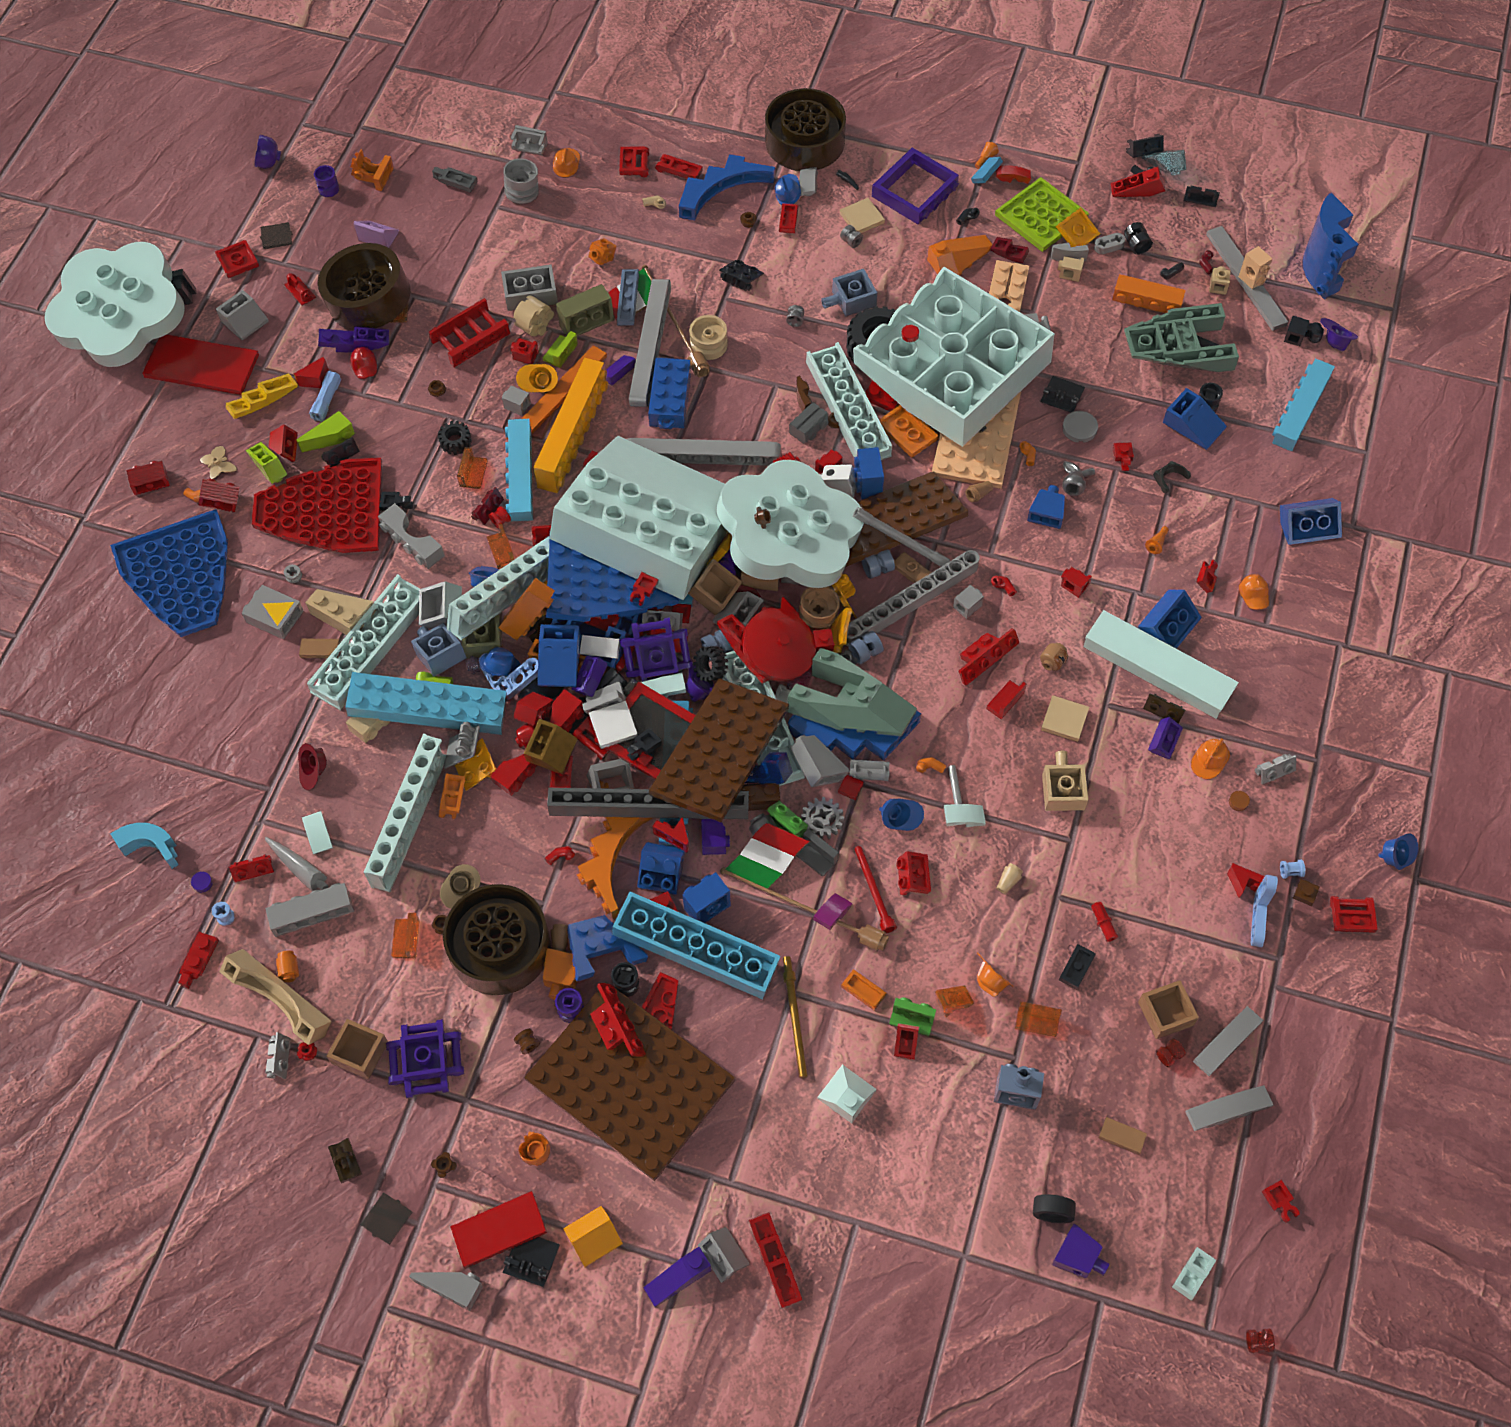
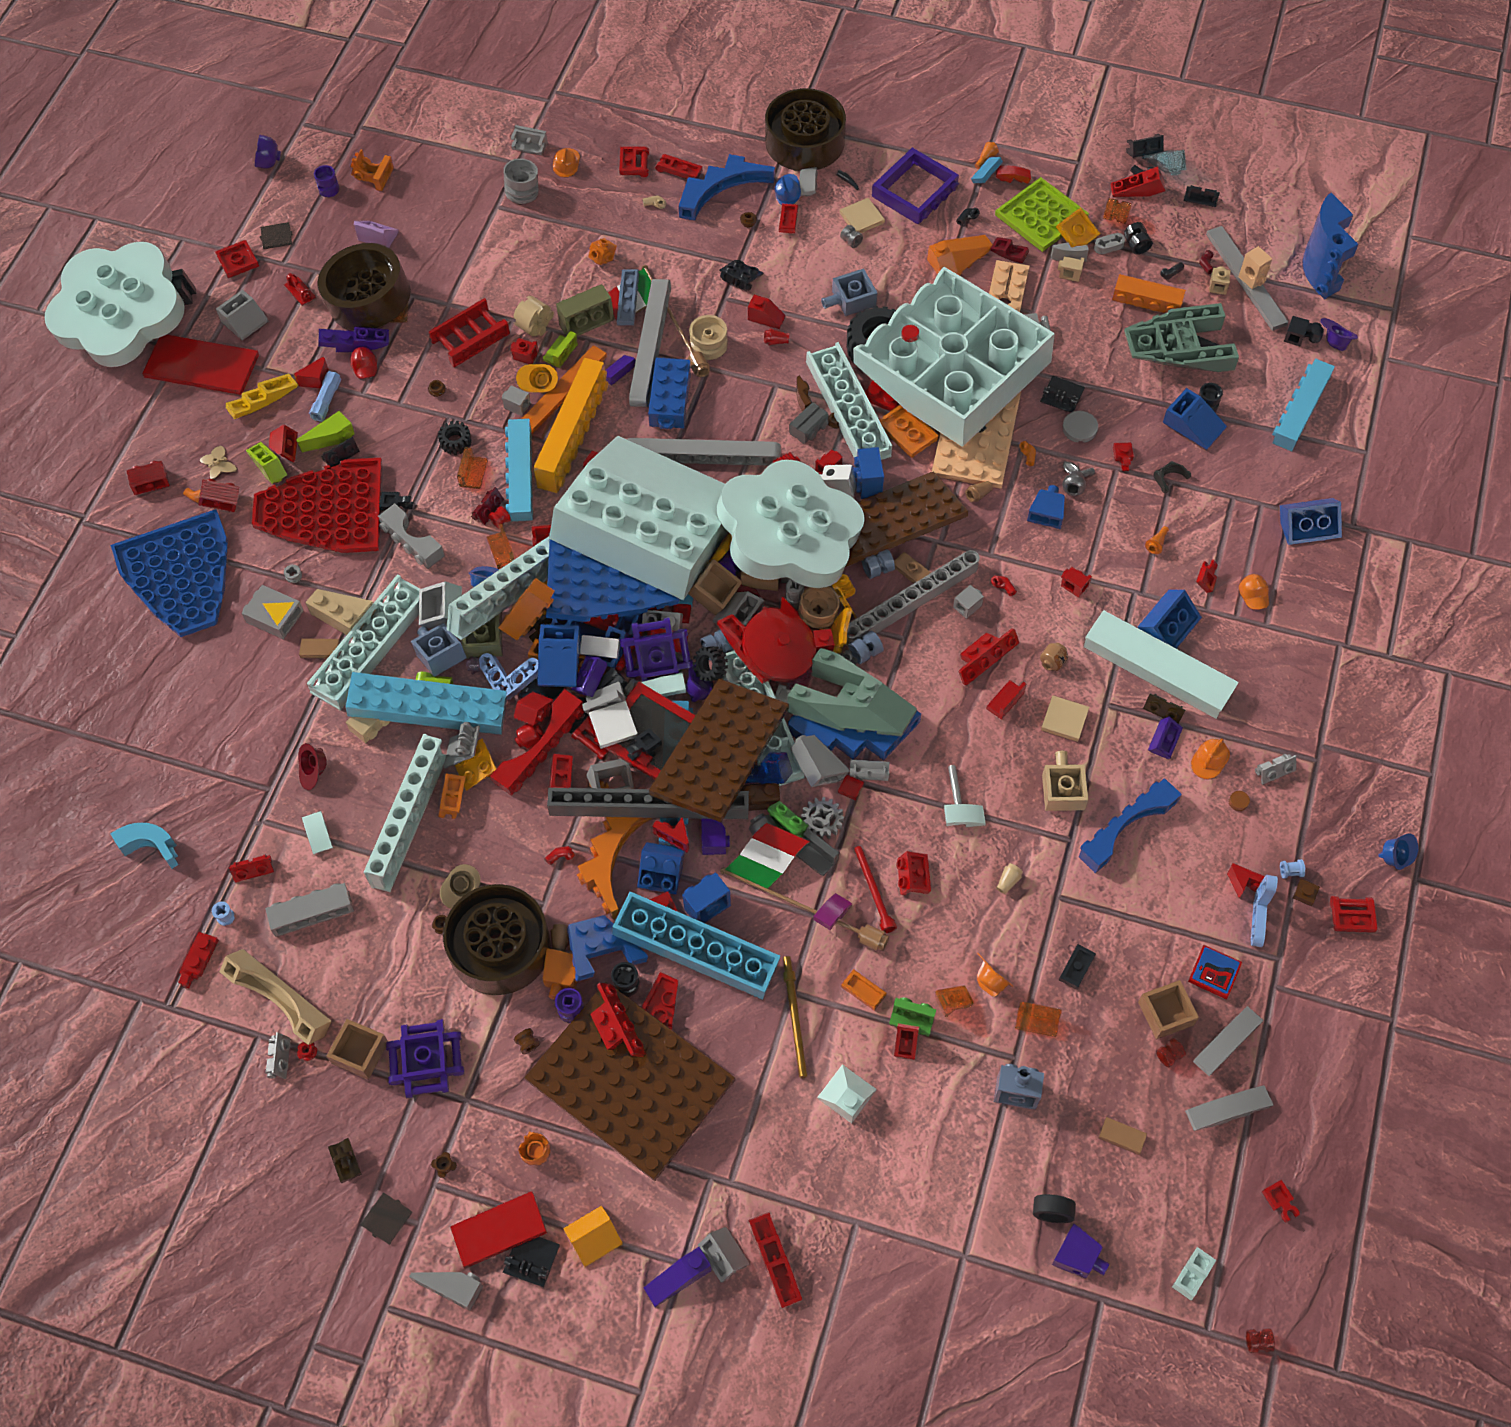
(201, 882): dark purple tile -> none
(287, 966): orange brick -> none
(301, 868): light grey piece -> none
(405, 937): clear orange panel -> none
(455, 178): dark grey hinge -> none
(499, 662): blue piece -> none
(529, 282): light grey brick -> none
(550, 746): pearl gold slope -> none
(643, 587): red plate -> none
(762, 517): reddish brown plate -> none
(765, 312): none -> red slope
(775, 337): none -> red cone
(793, 593): none -> light grey piece
(795, 315): flat silver wheel -> none
(869, 519): light grey piece -> none
(902, 814): blue piece -> none
(930, 762): orange arm -> none
(1104, 921): red axle -> none
(1117, 210): none -> clear orange wheel
(1157, 801): none -> blue arch
(1215, 972): none -> slope

